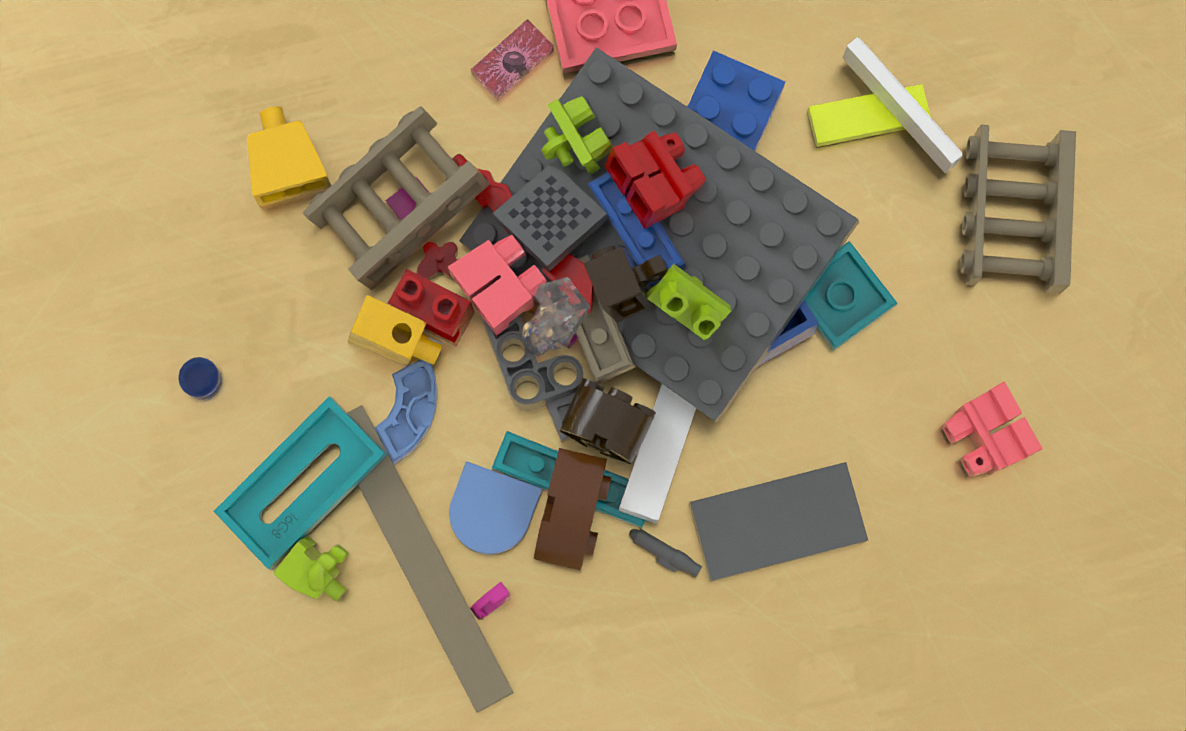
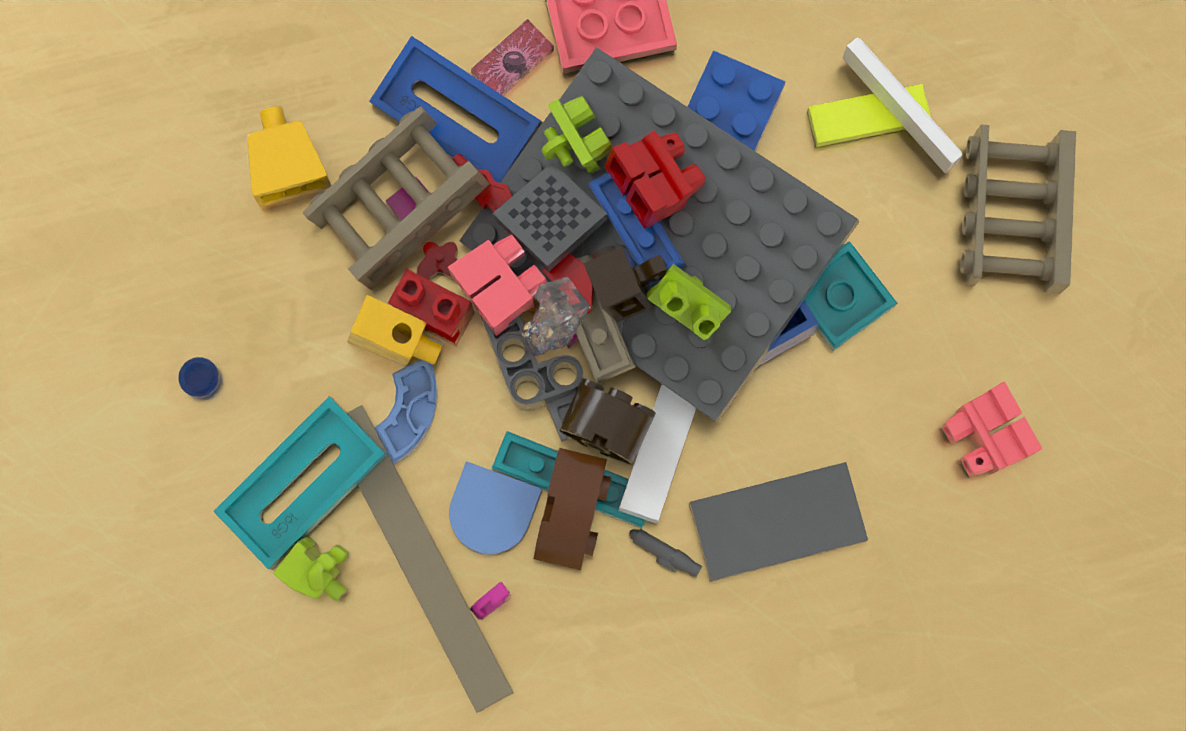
(421, 63): none -> blue piece

